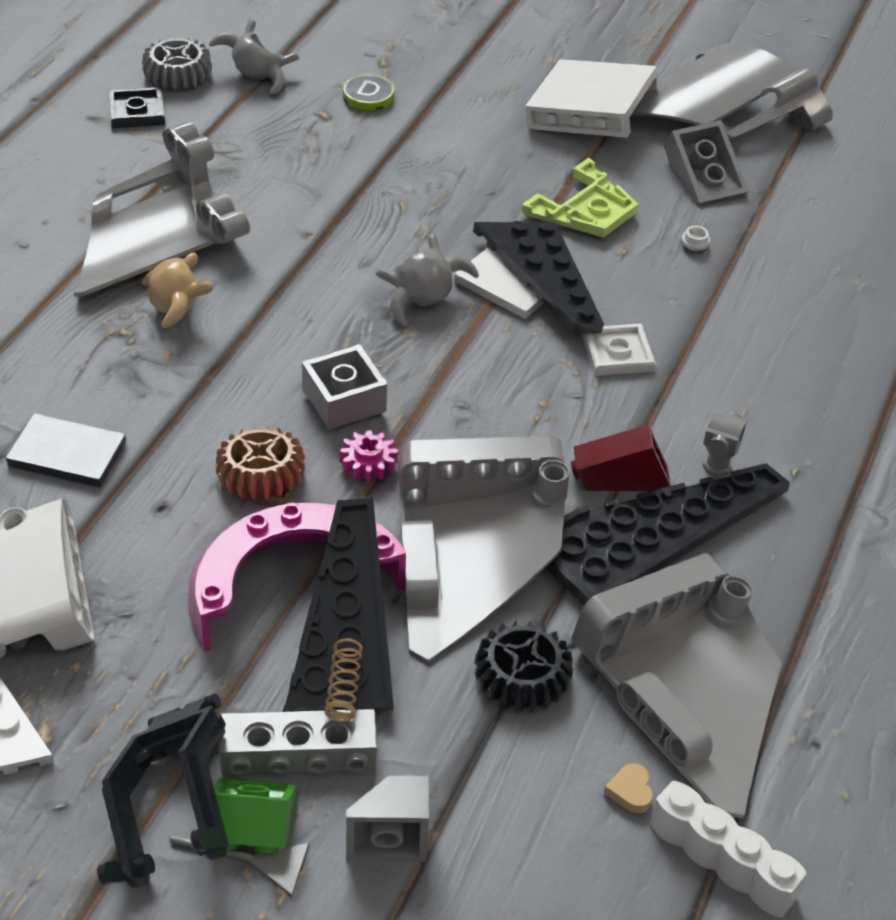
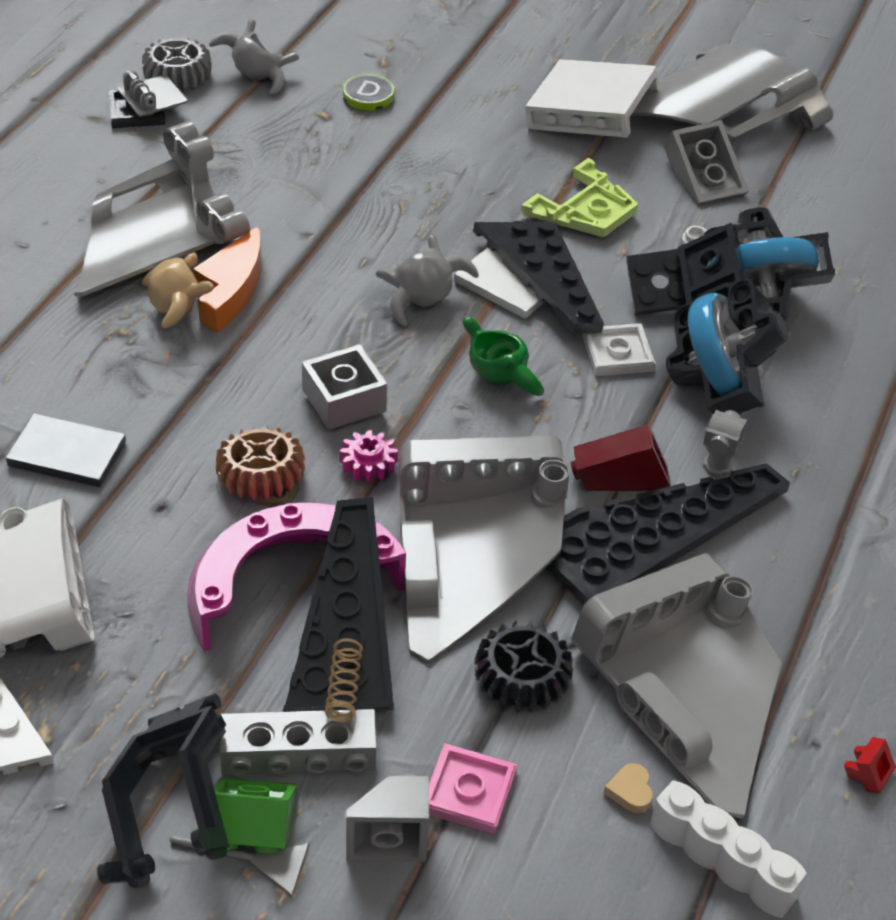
(150, 94): none -> light grey hinge
(234, 278): none -> slope
(470, 788): none -> bright pink tile
(501, 358): none -> green piece
(723, 326): none -> black piece
(767, 260): none -> black piece
(872, 766): none -> red tile

